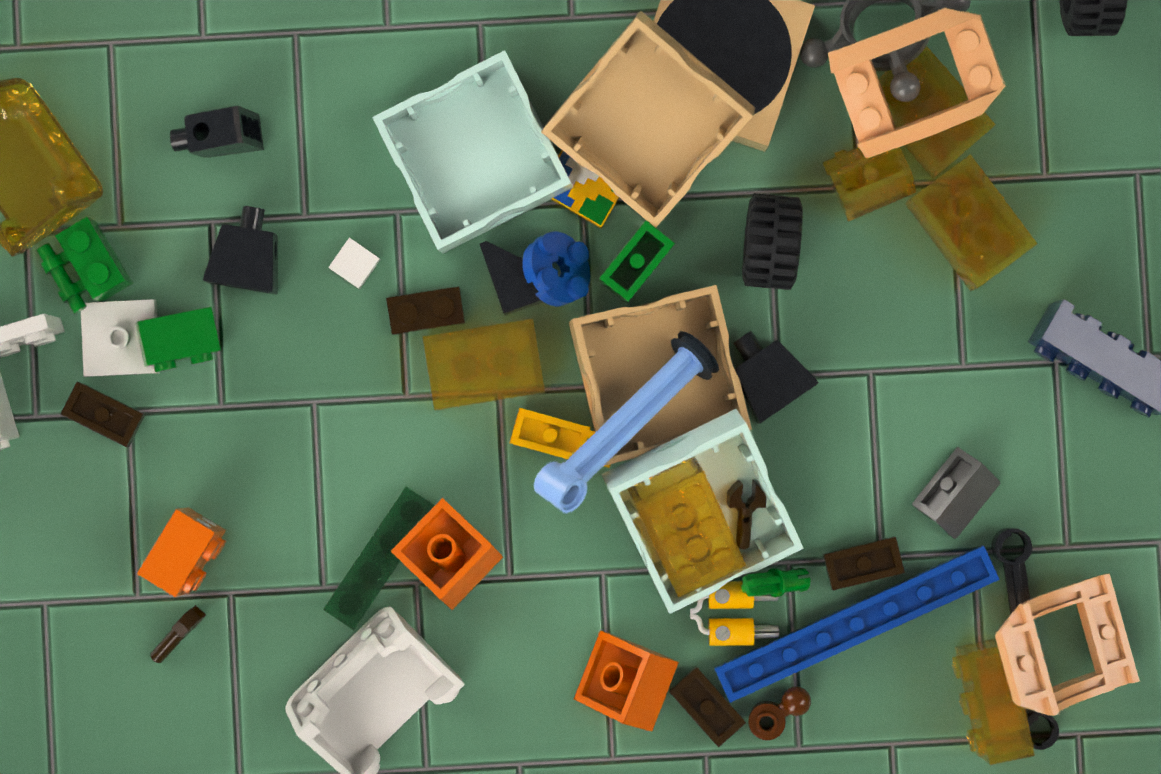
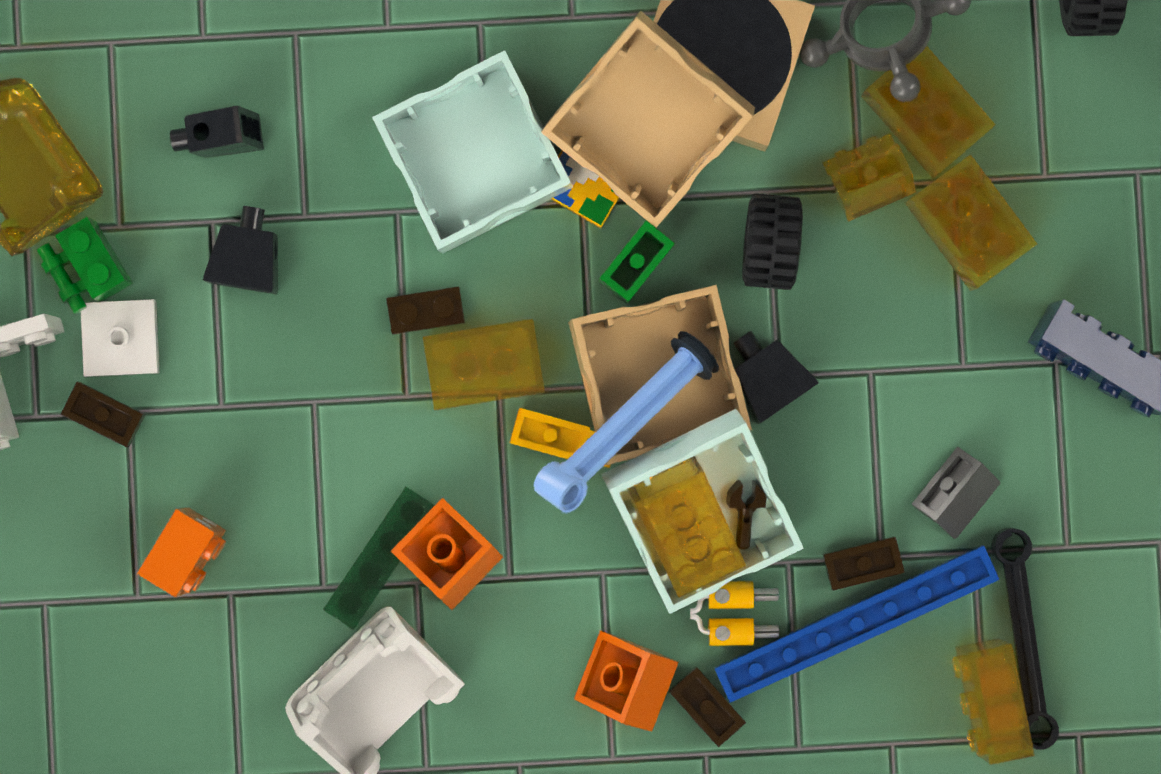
(177, 338): green brick -> none
(179, 631): dark brown bar -> none
(354, 263): white tile -> none
(509, 279): black slope -> none
(573, 262): blue plate -> none
(775, 582): green axle -> none
(794, 702): reddish brown plate -> none
(865, 96): light nougat wedge -> none
(1105, 639): light nougat wedge -> none

